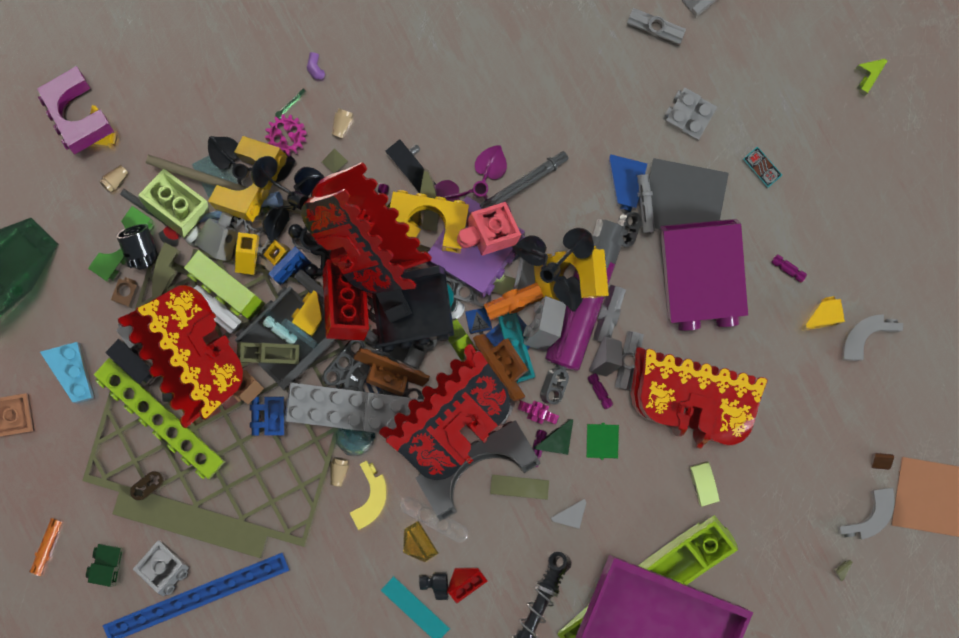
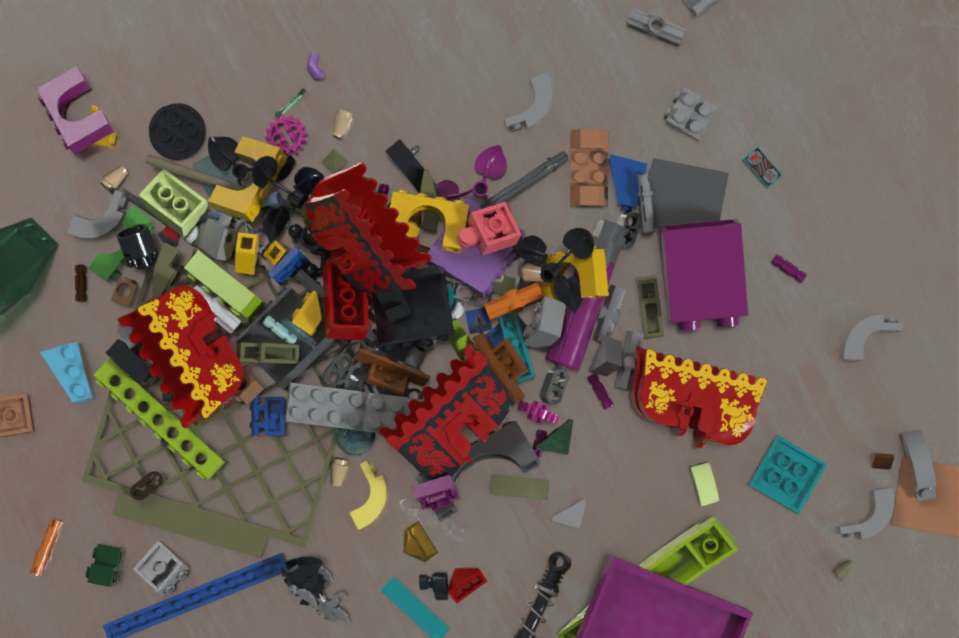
(80, 282): none -> reddish brown axle
(92, 228): none -> light grey arch
(177, 131): none -> black tile
(310, 579): none -> helmet
(436, 493): none -> magenta brick
(530, 273): none -> tan cone
(536, 113): none -> light grey arch
(589, 167): none -> nougat piece
(602, 441): green piece -> none
(650, 306): none -> olive slope
(788, 474): none -> teal plate
(825, 314): yellow slope -> none
(873, 70): lime slope -> none
(921, 464): none -> light grey arch

